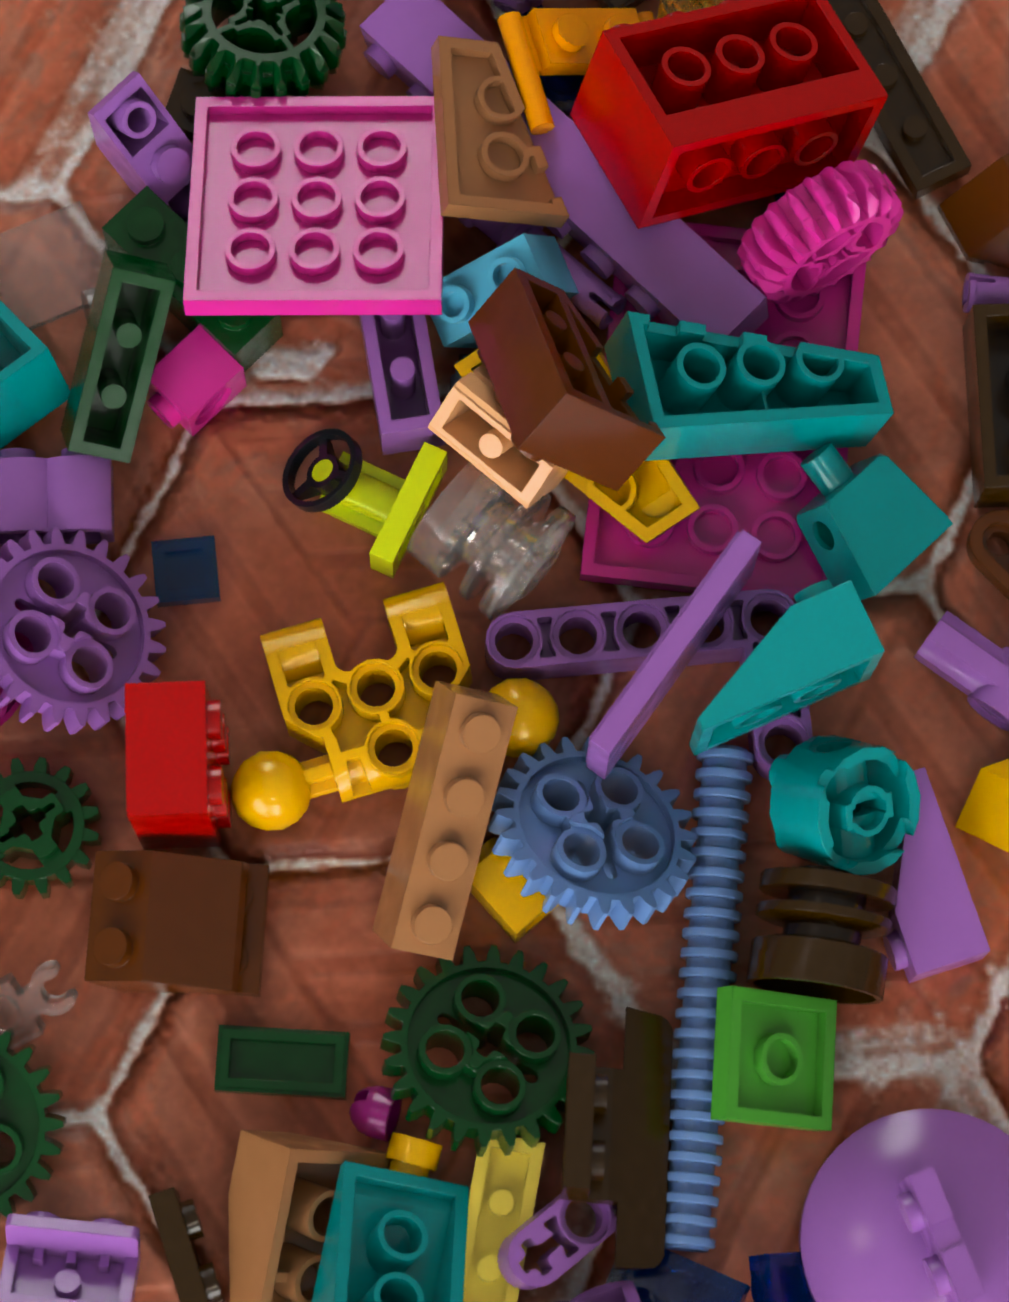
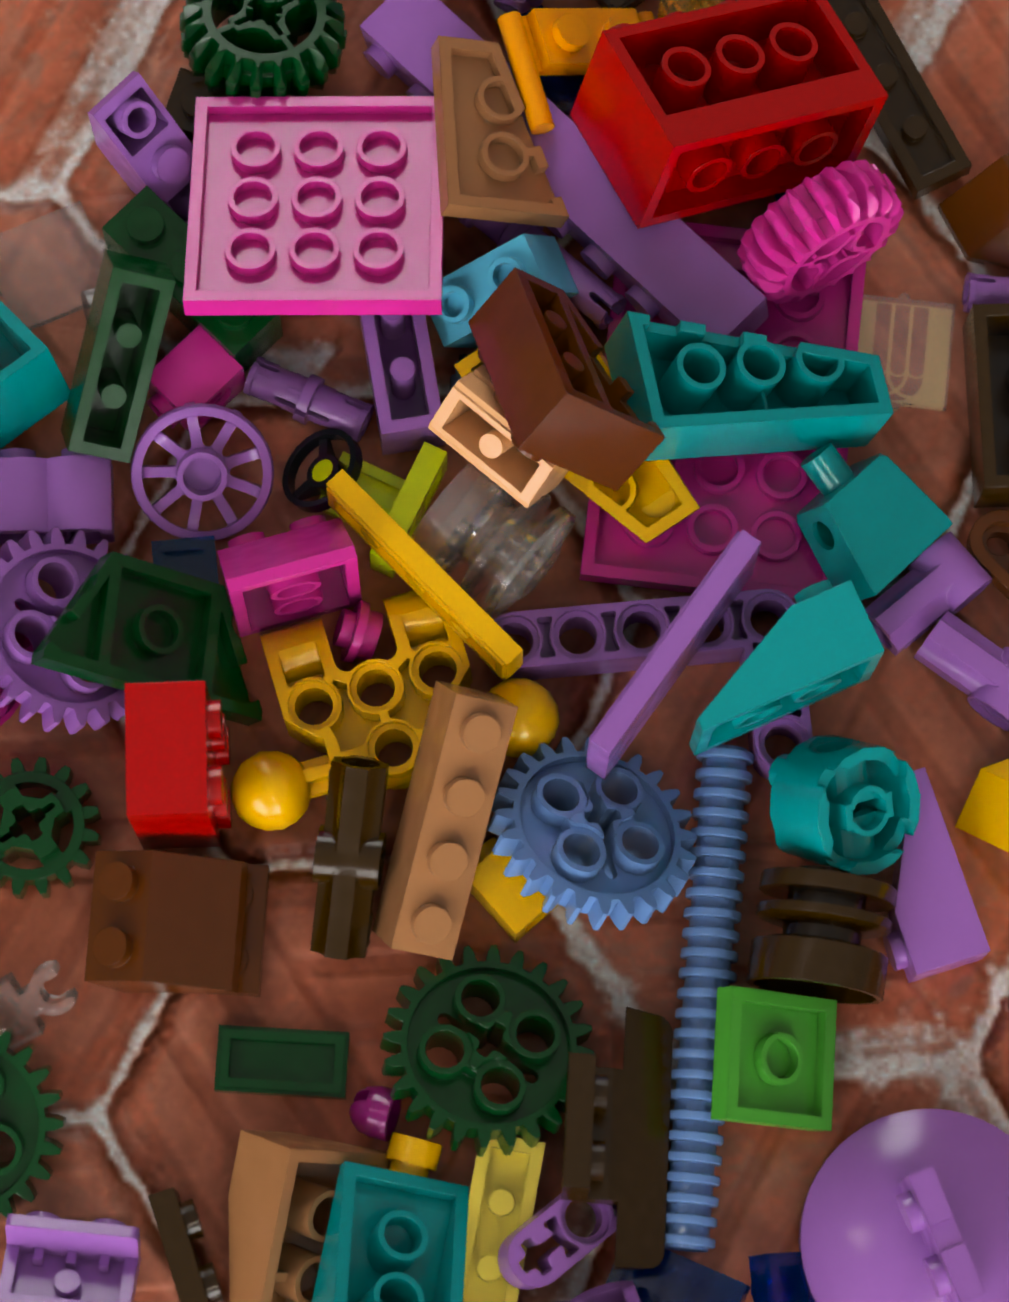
(150, 626): none -> dark green wing
(202, 470): none -> medium lavender wheel
(290, 574): none -> dark pink slope
(308, 398): none -> medium lavender pin
(349, 857): none -> dark brown piece
(358, 632): none -> dark pink plate
(424, 575): none -> yellow tile
(912, 347): none -> clear piece
(938, 582): none -> medium lavender piece

